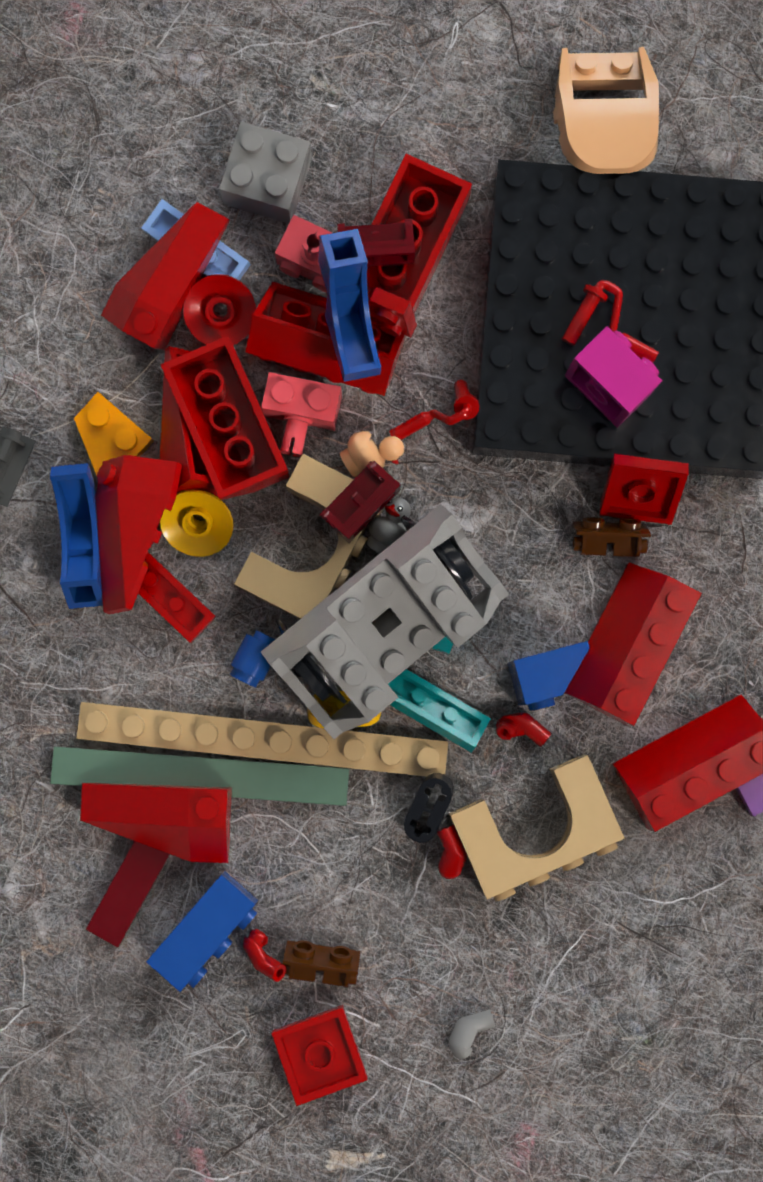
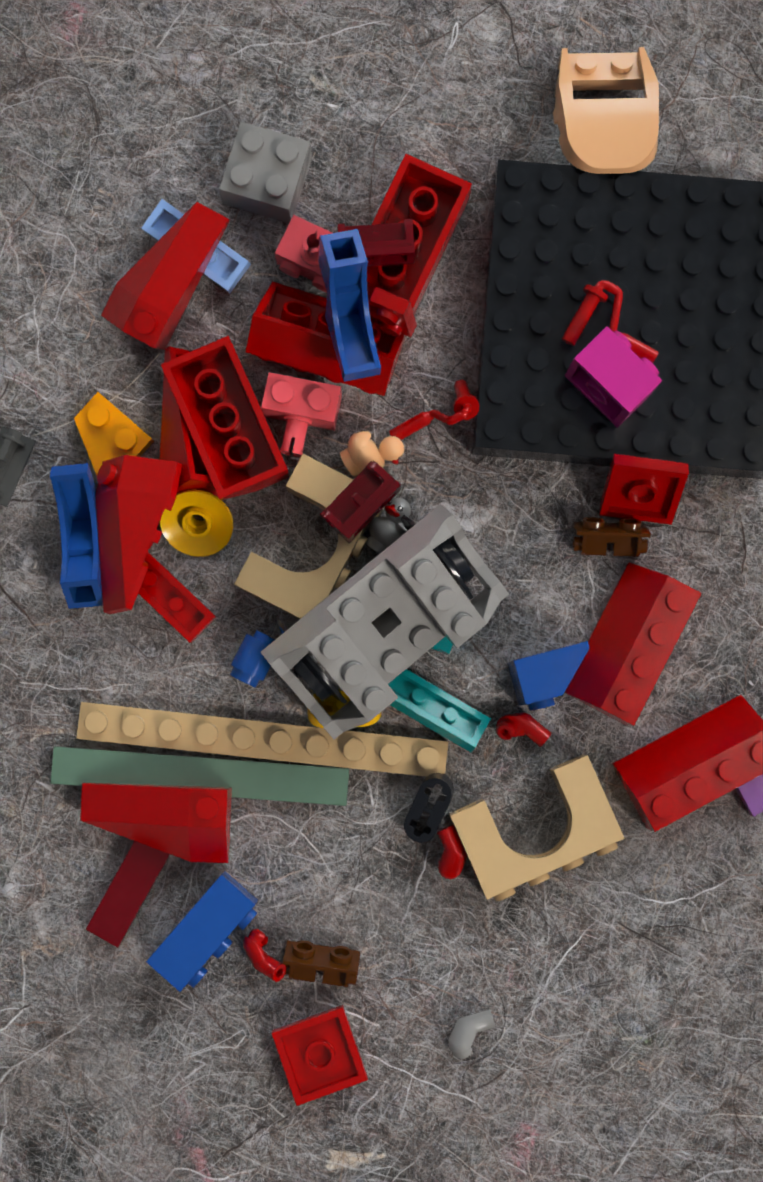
(200, 314): red dish -> none

